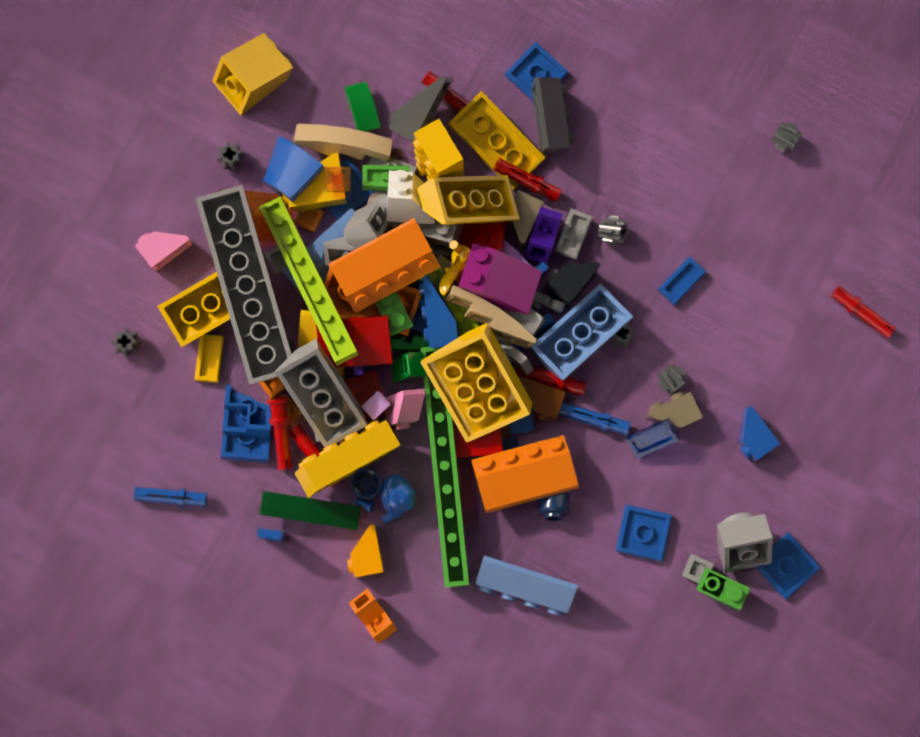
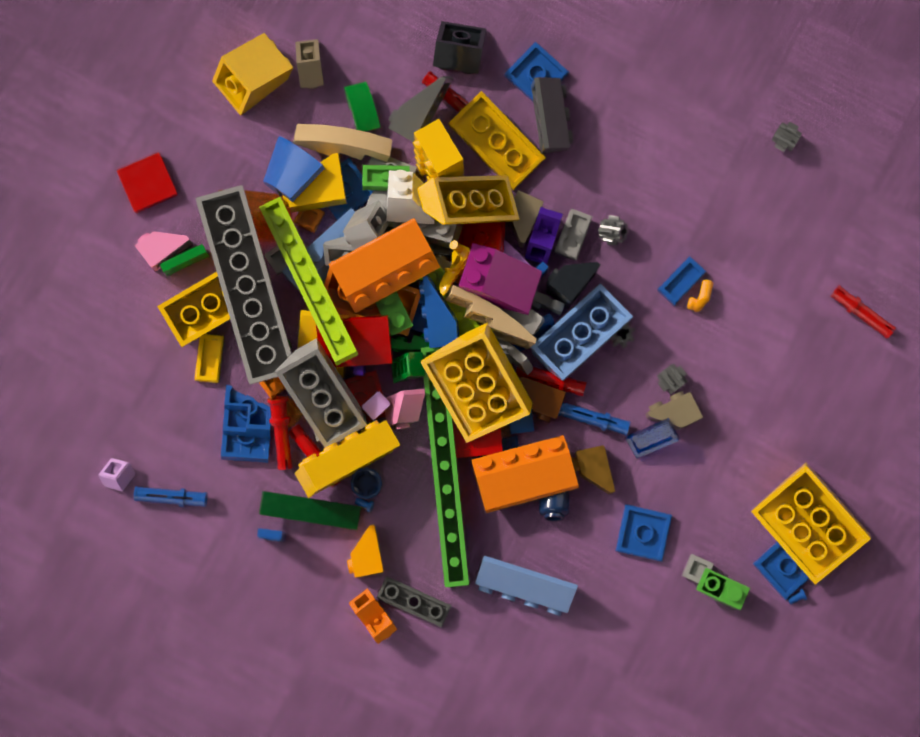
(116, 474): none -> lavender slope
(131, 347): dark grey gear -> none
(147, 182): none -> red tile
(184, 260): none -> green tile
(223, 157): dark grey gear -> none
(309, 64): none -> dark tan slope
(338, 179): clear orange plate -> none
(396, 497): blue hat -> none
(428, 608): none -> dark grey tile
(459, 47): none -> black slope
(528, 180): red pin -> none
(594, 467): none -> pearl gold slope
(703, 298): none -> light orange arm
(744, 541): light grey piece -> none
(755, 436): blue slope -> none
(797, 597): none -> blue piece
(811, 523): none -> yellow slope

